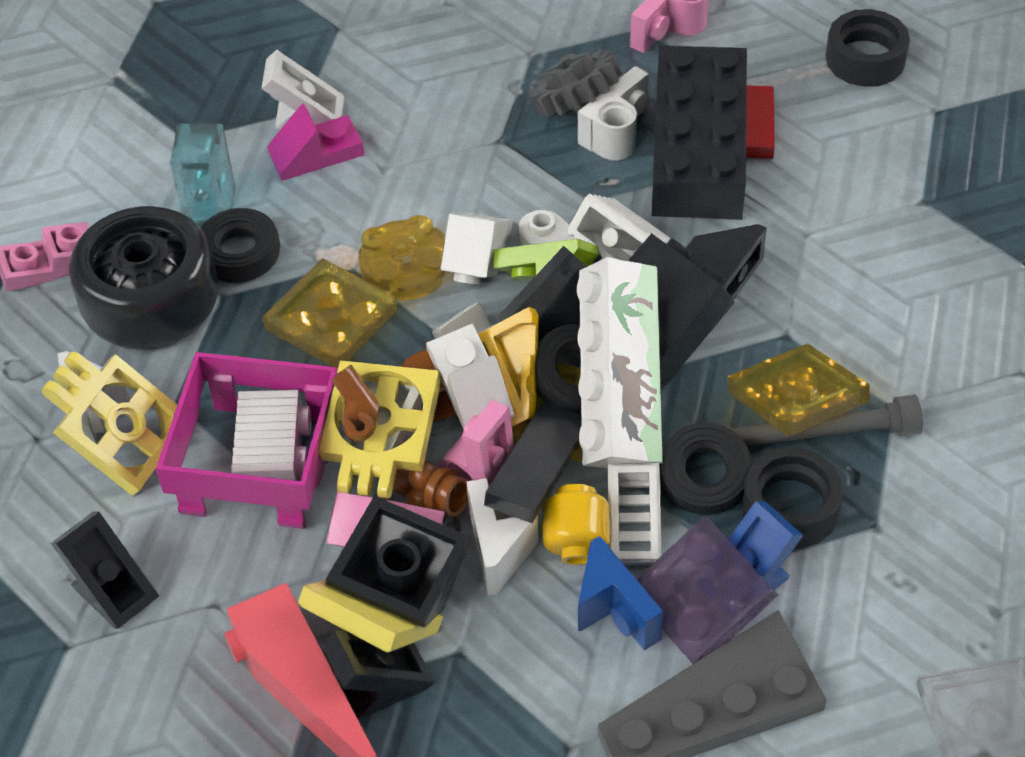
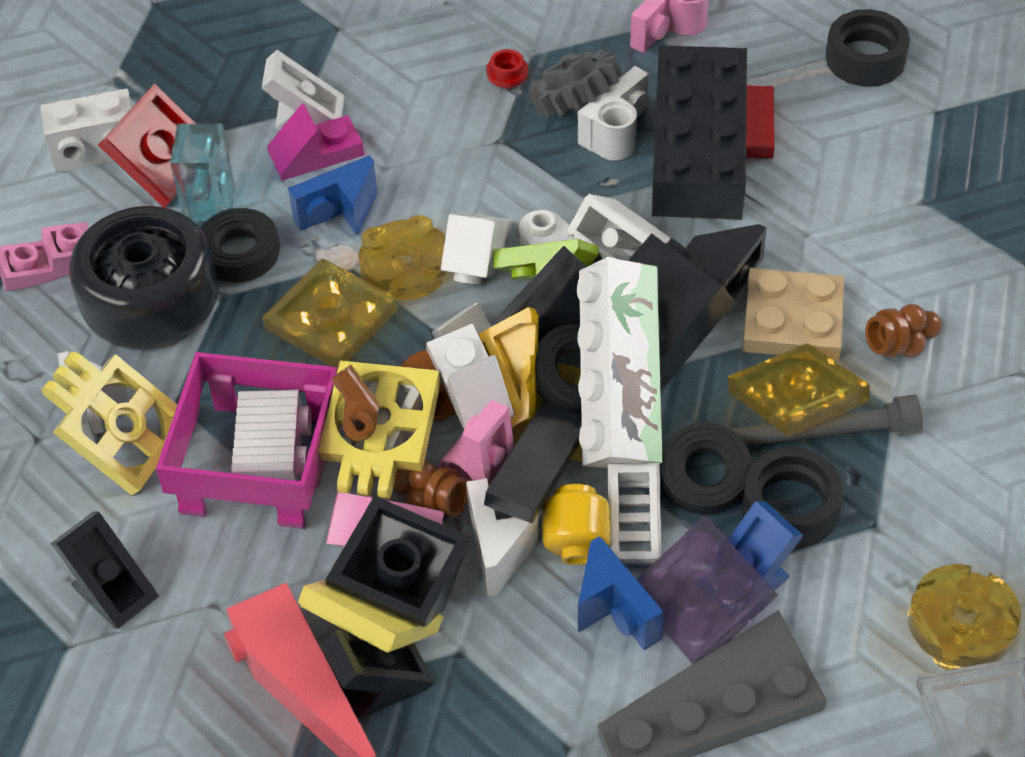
(83, 125): none -> white brick
(145, 141): none -> tile
(337, 192): none -> blue slope
(507, 69): none -> red plate
(793, 310): none -> tan plate
(902, 331): none -> dark orange piece
(956, 643): none -> clear yellow plate

